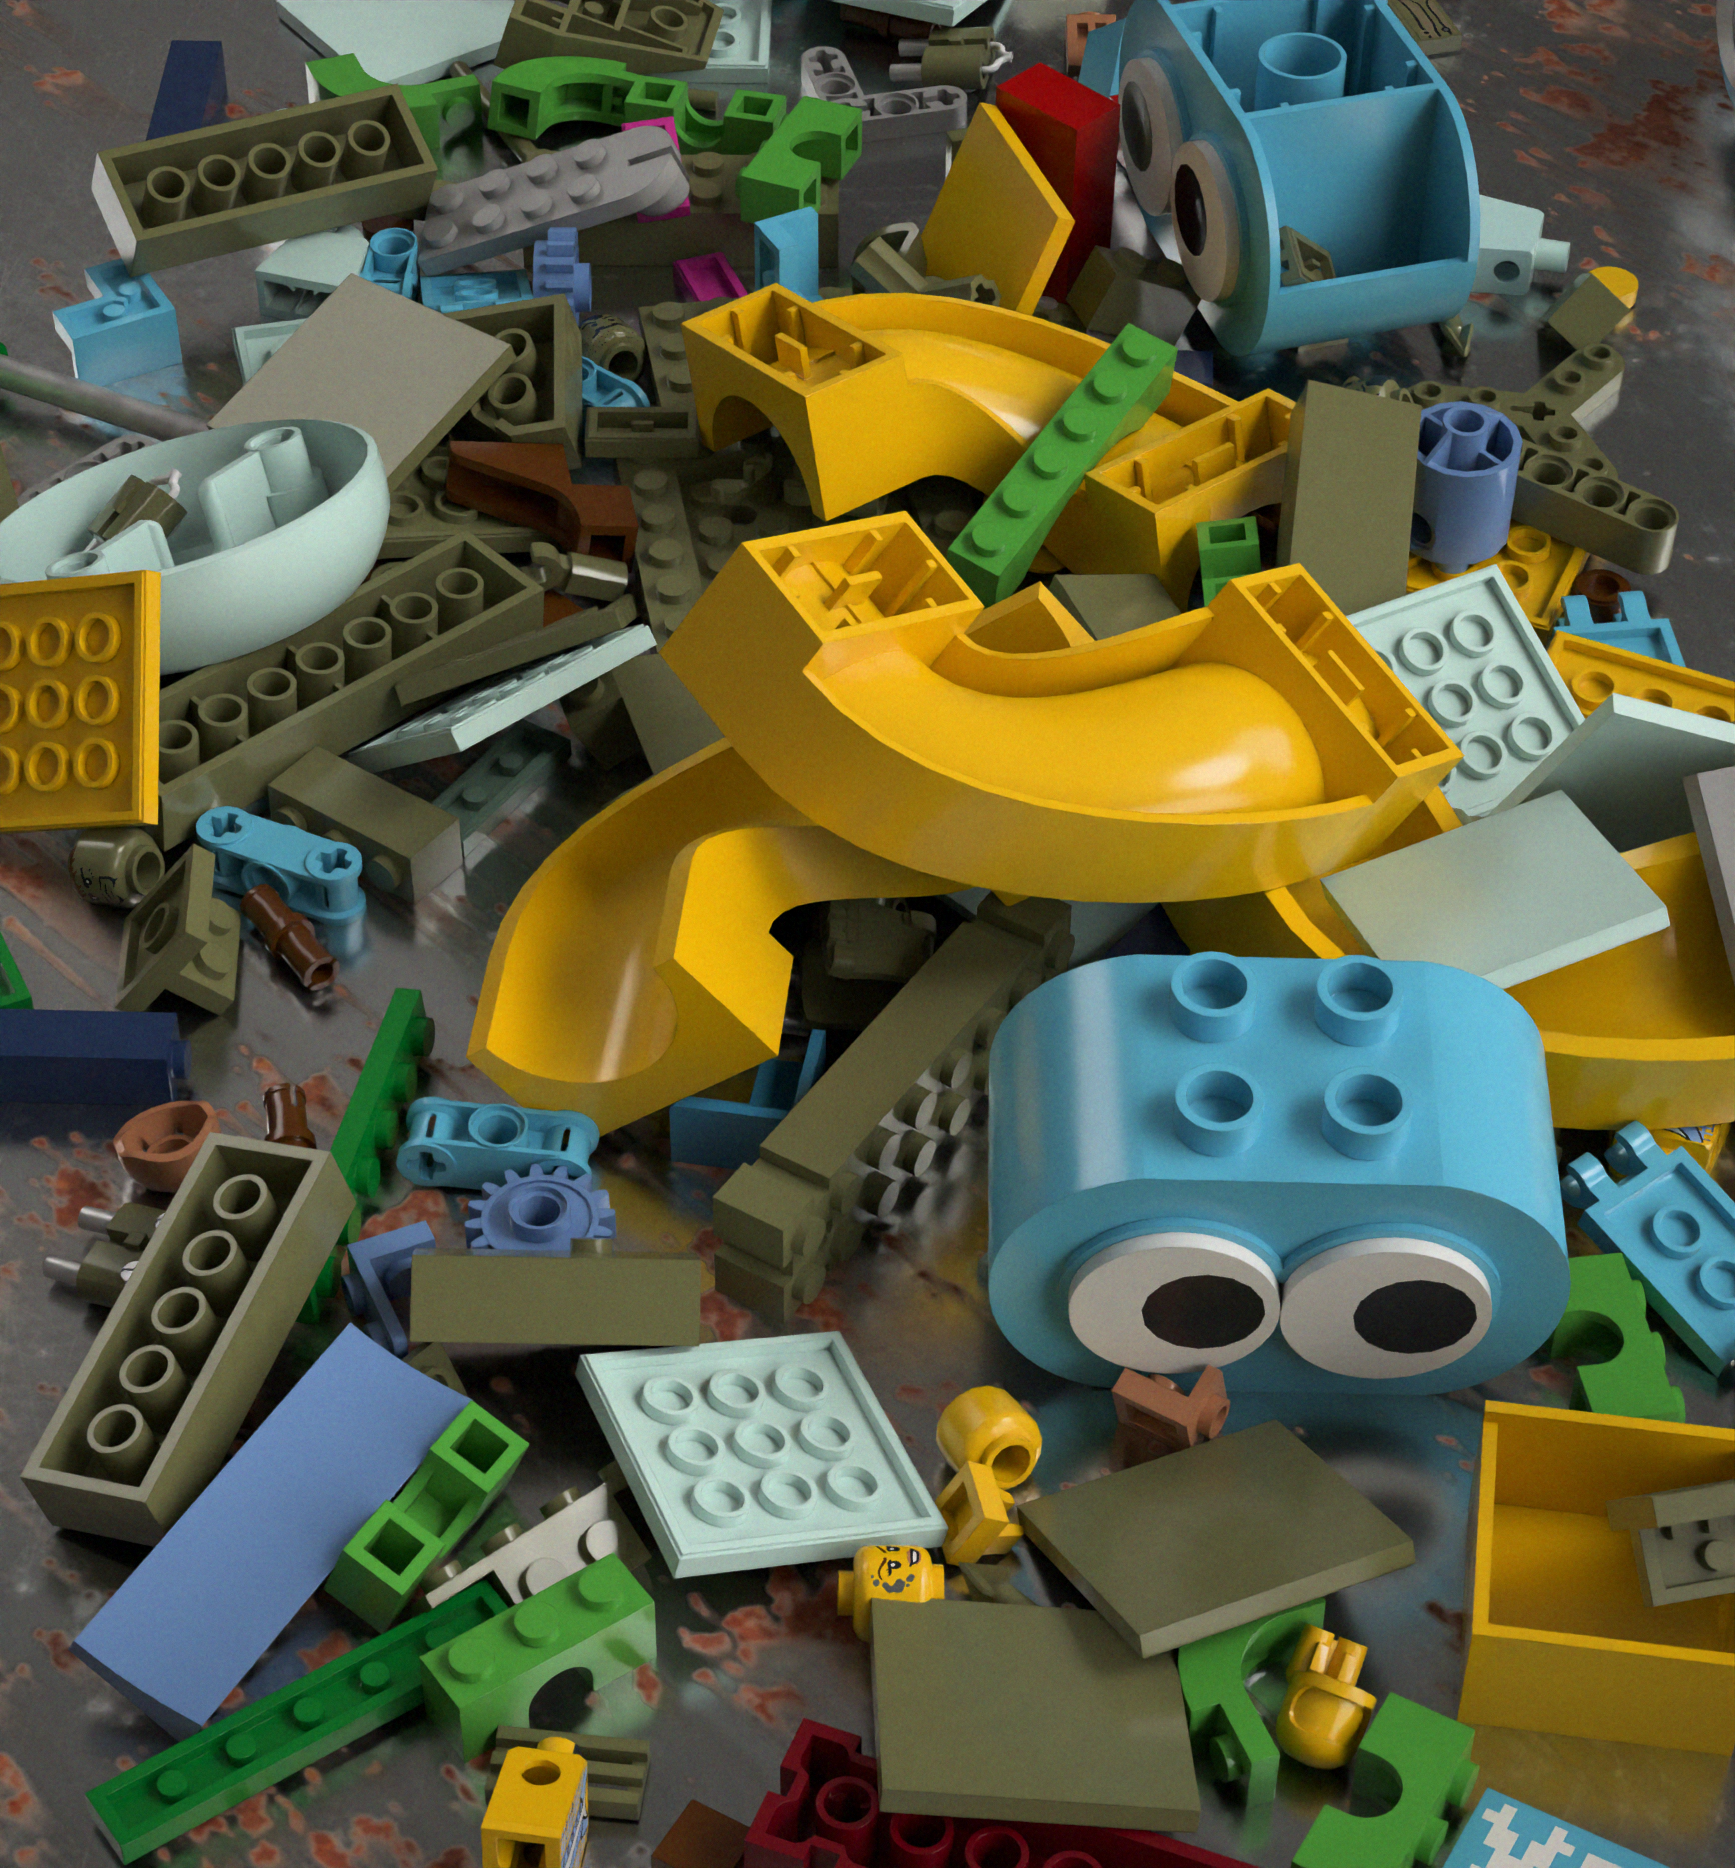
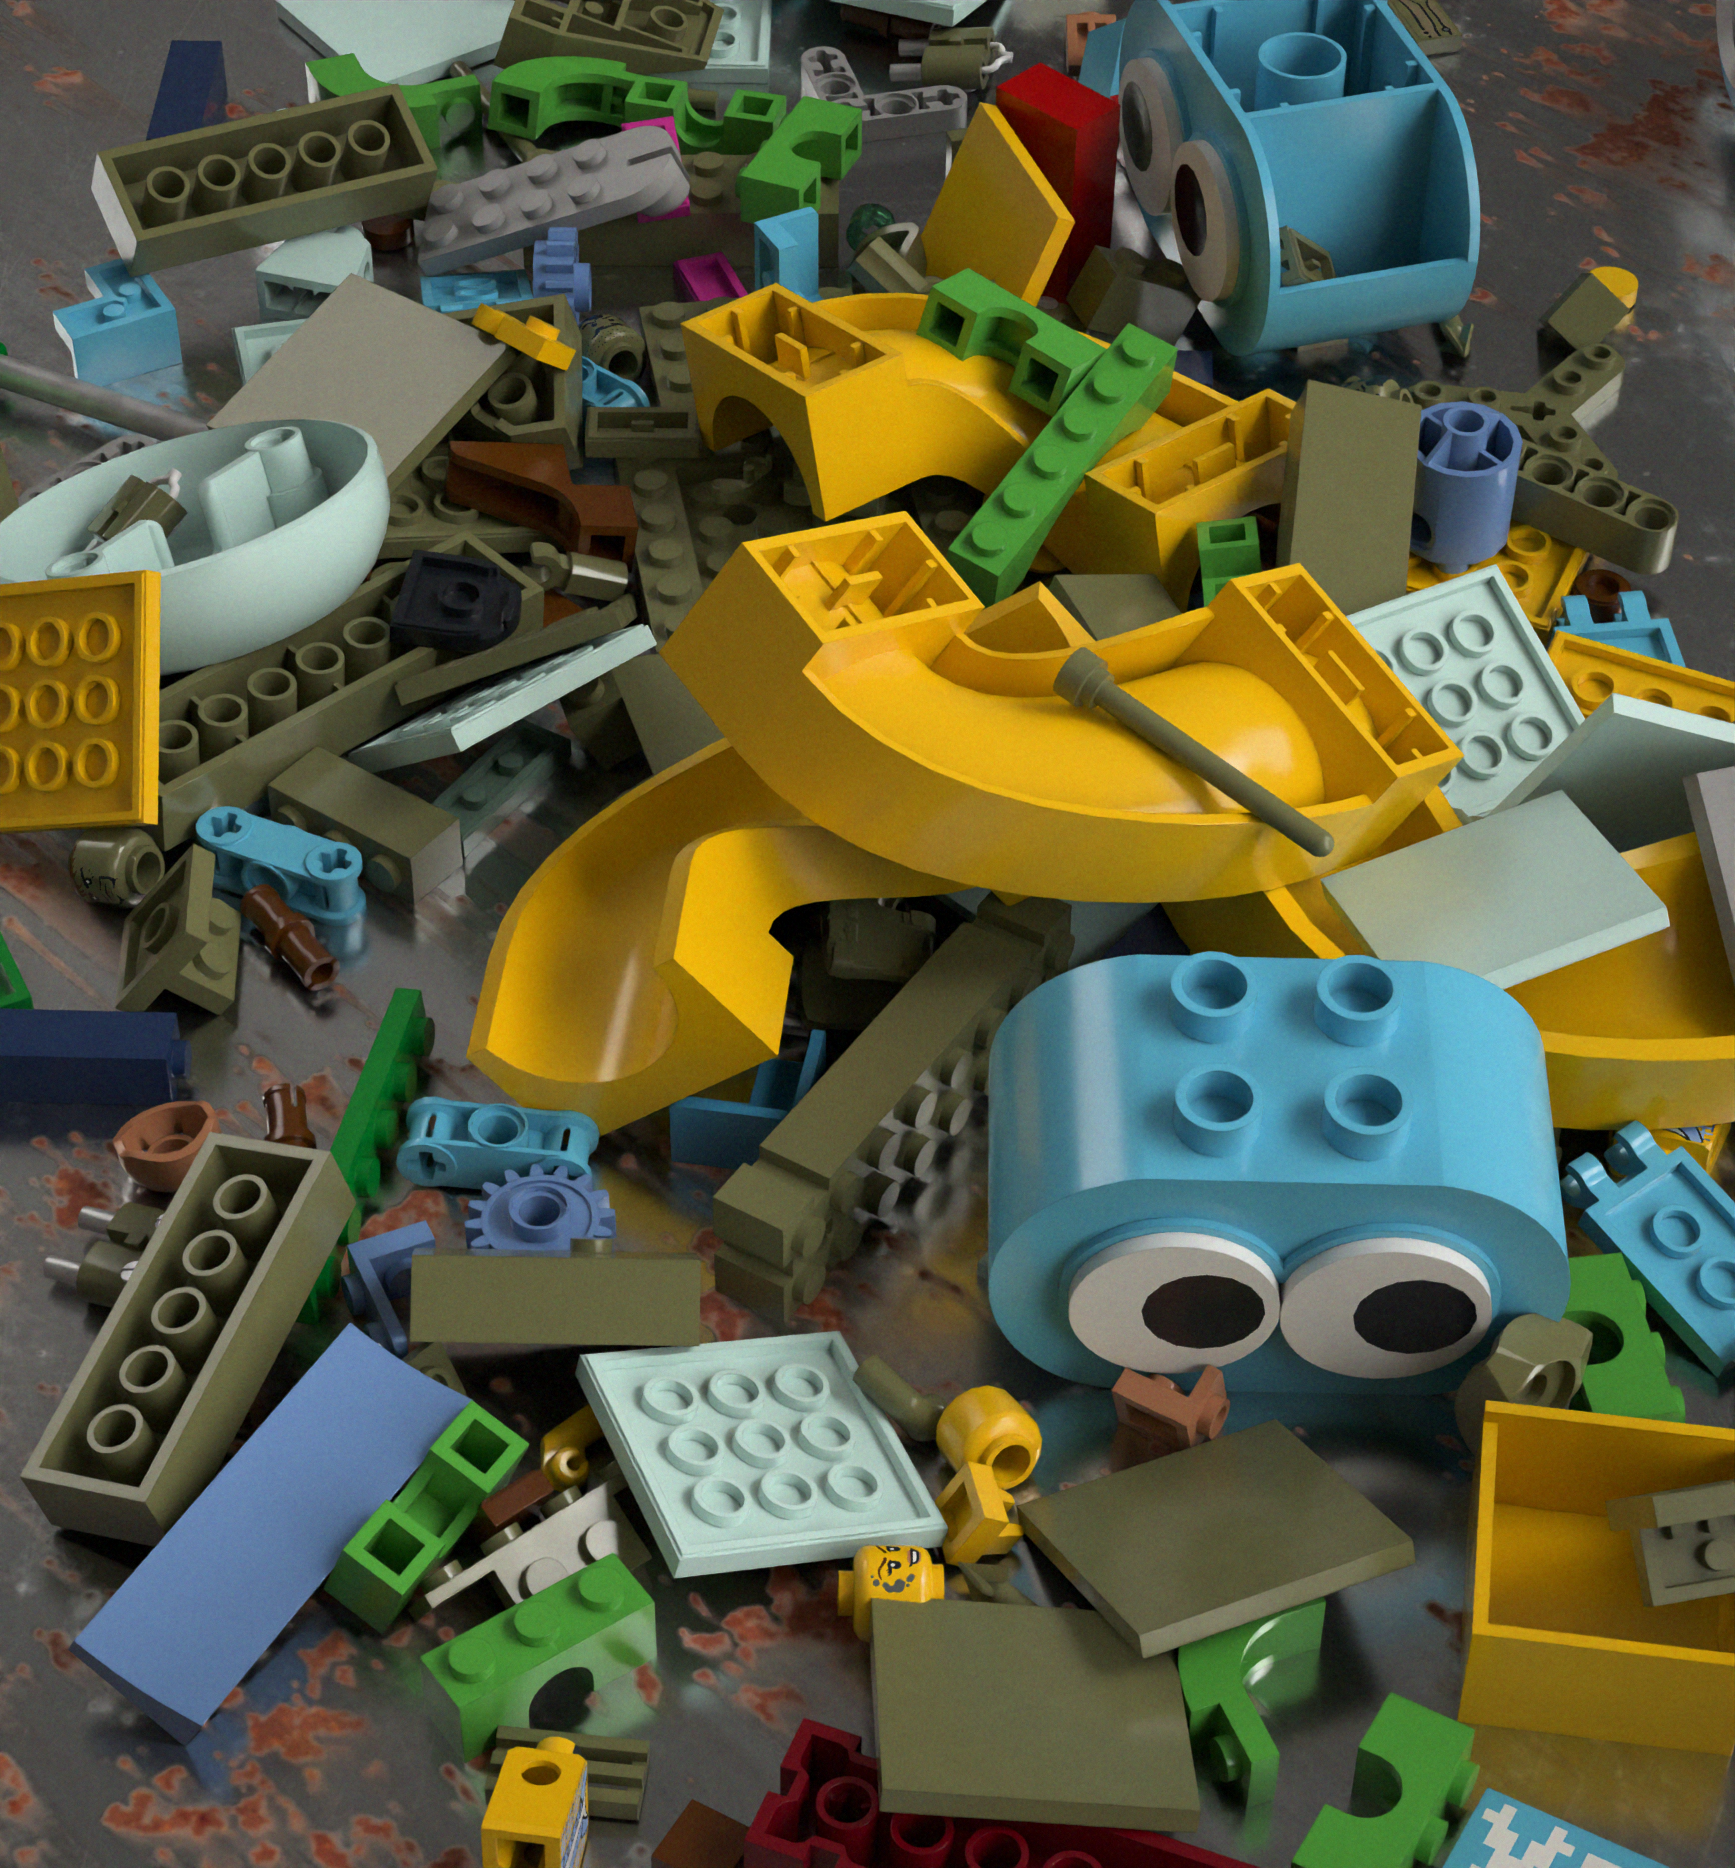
(279, 1731): green plate -> none
(394, 262): medium azure piece -> none
(455, 604): none -> black tile
(512, 1504): none -> reddish brown tile
(533, 338): none -> yellow plate
(564, 1450): none -> yellow arm
(865, 217): none -> clear green bush
(907, 1407): none -> olive arm
(981, 318): none -> bright green arch
(1088, 683): none -> olive piece
(1322, 1708): yellow piece -> none
(1514, 248): light aqua torso -> none
(1528, 1364): none -> olive hat

